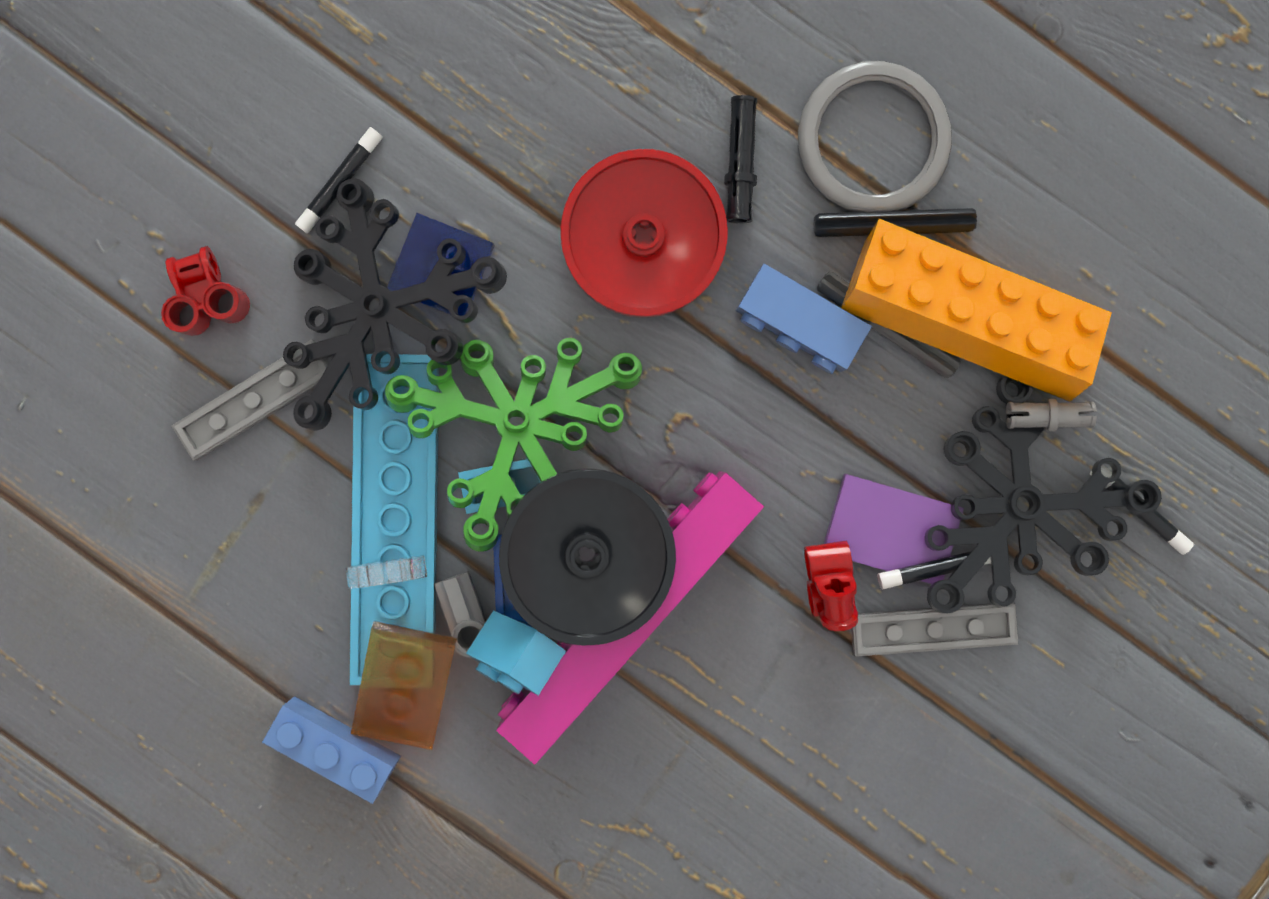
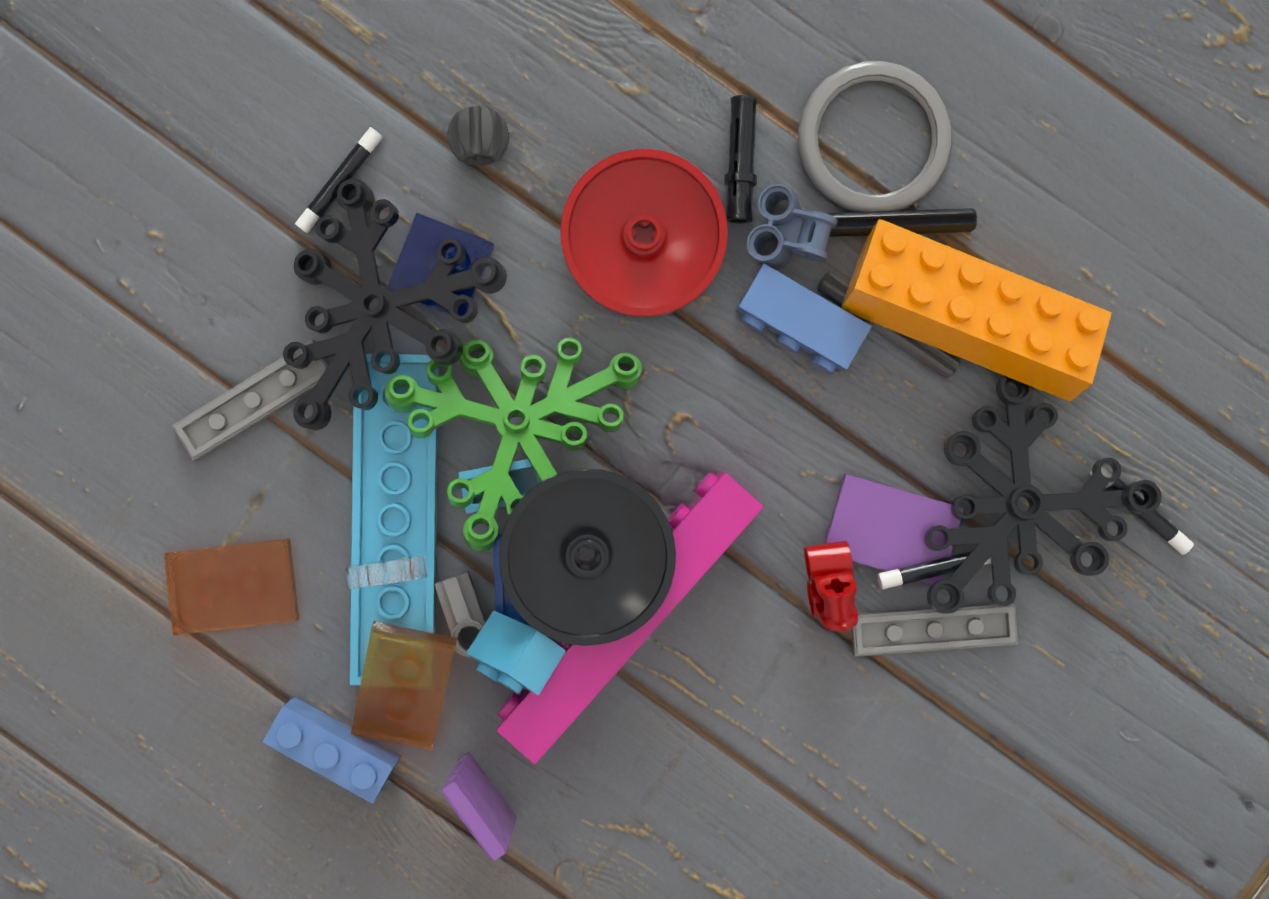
(200, 286): red piece -> none
(231, 586): none -> clear orange tile
(478, 135): none -> dark grey piece
(480, 806): none -> medium lavender tile
(796, 230): none -> sand blue piece
(1051, 415): light grey pin -> none

